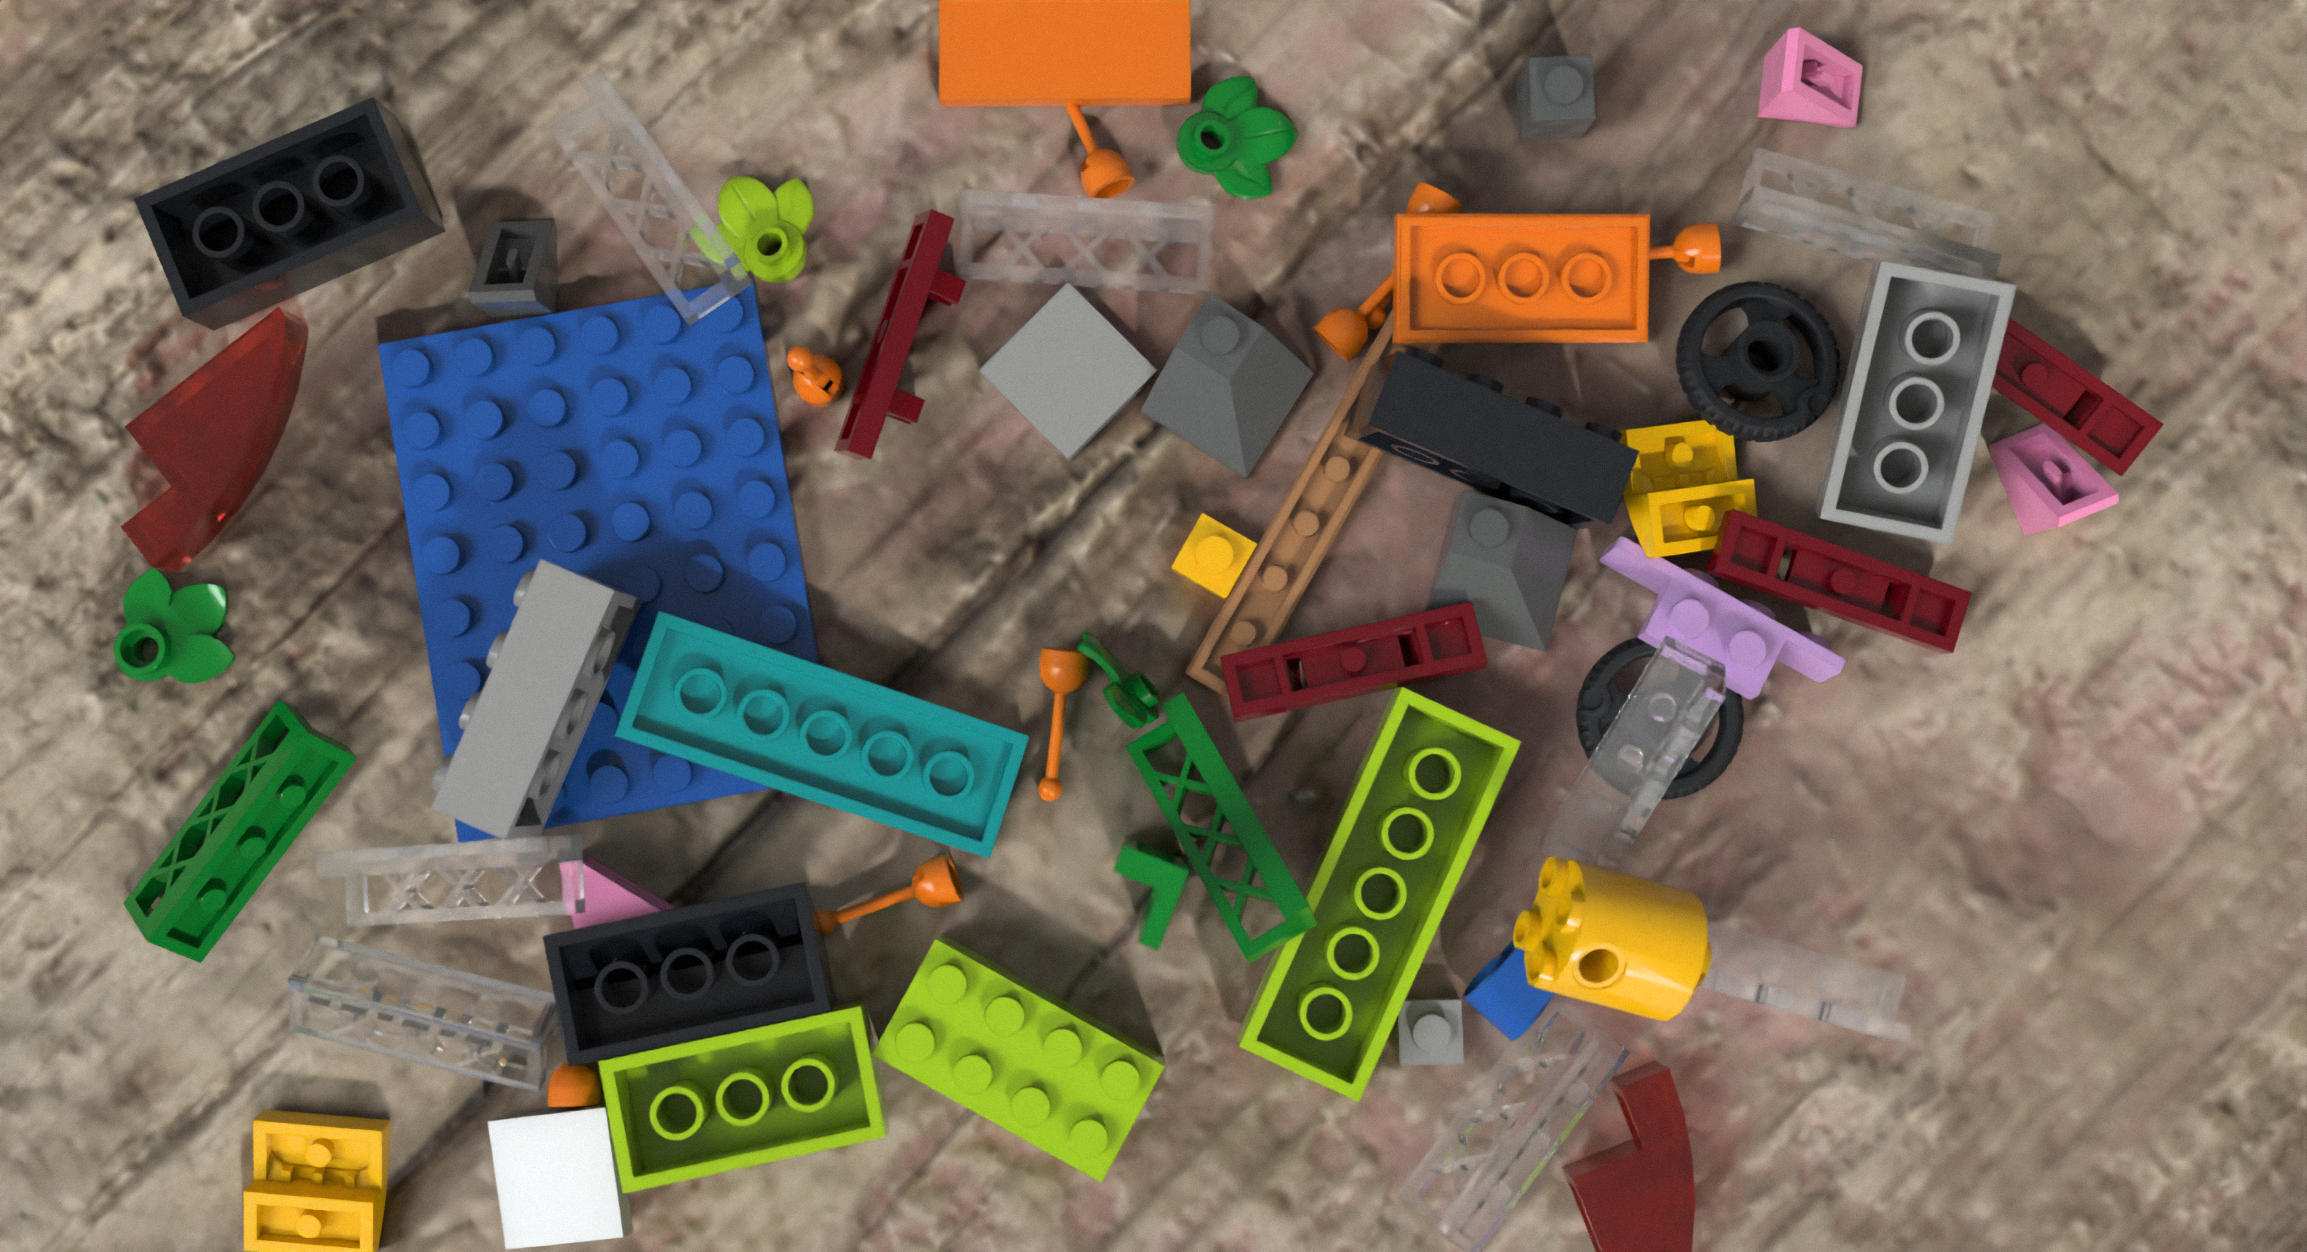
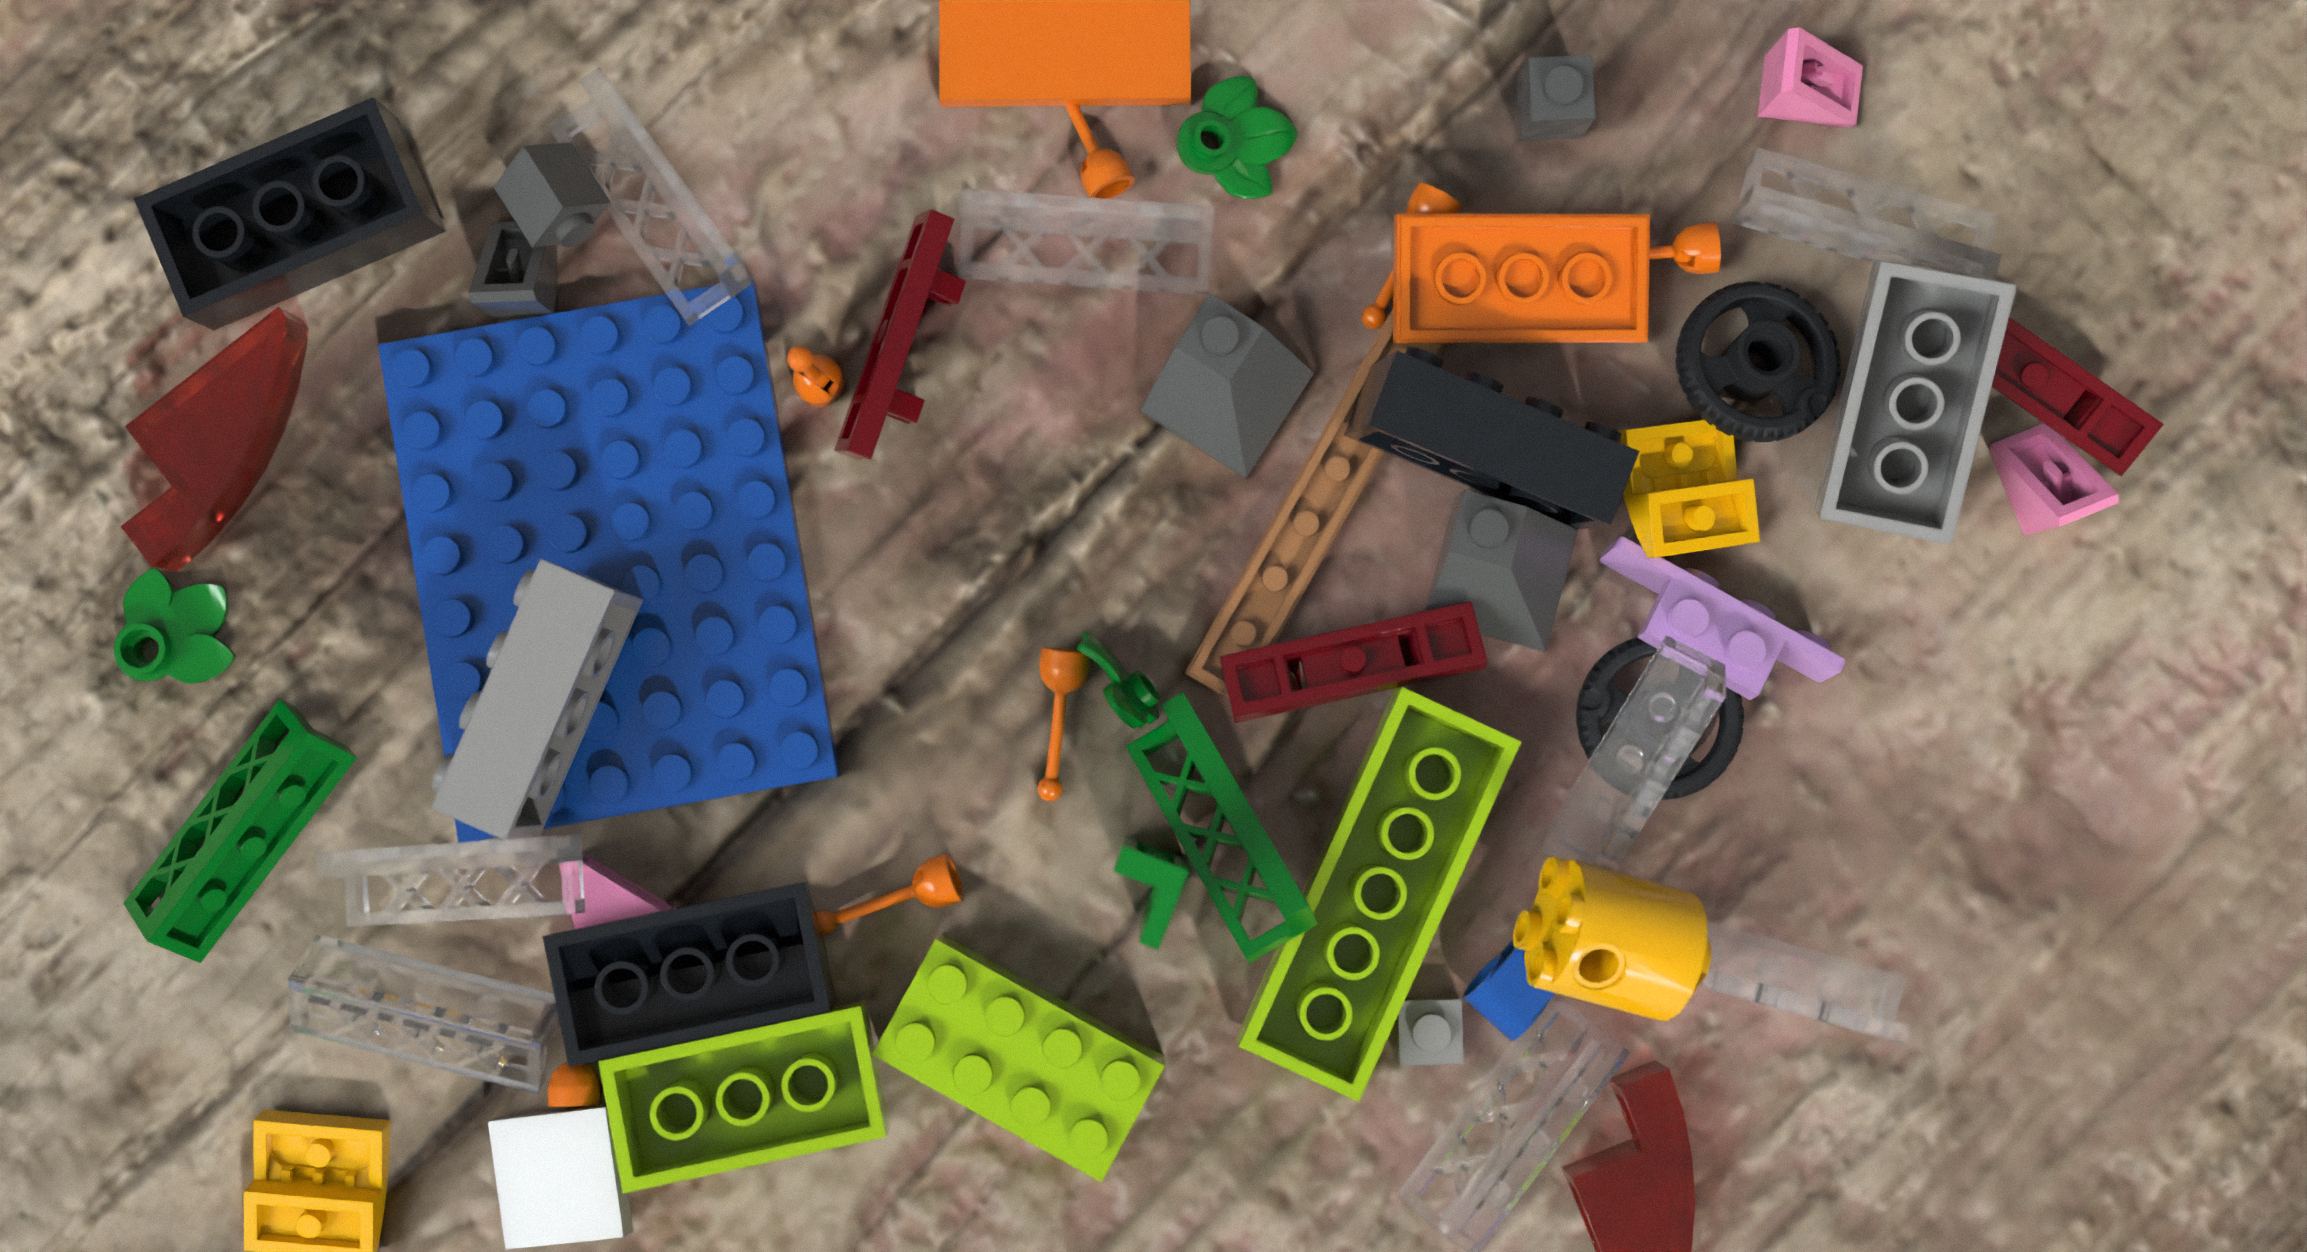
(552, 195): none -> dark grey brick
(759, 219): lime plate -> none
(822, 735): teal plate -> none
(1068, 371): light grey tile -> none
(1213, 556): yellow plate -> none
(1346, 329): orange hinge -> none
(1839, 582): dark red hinge -> none

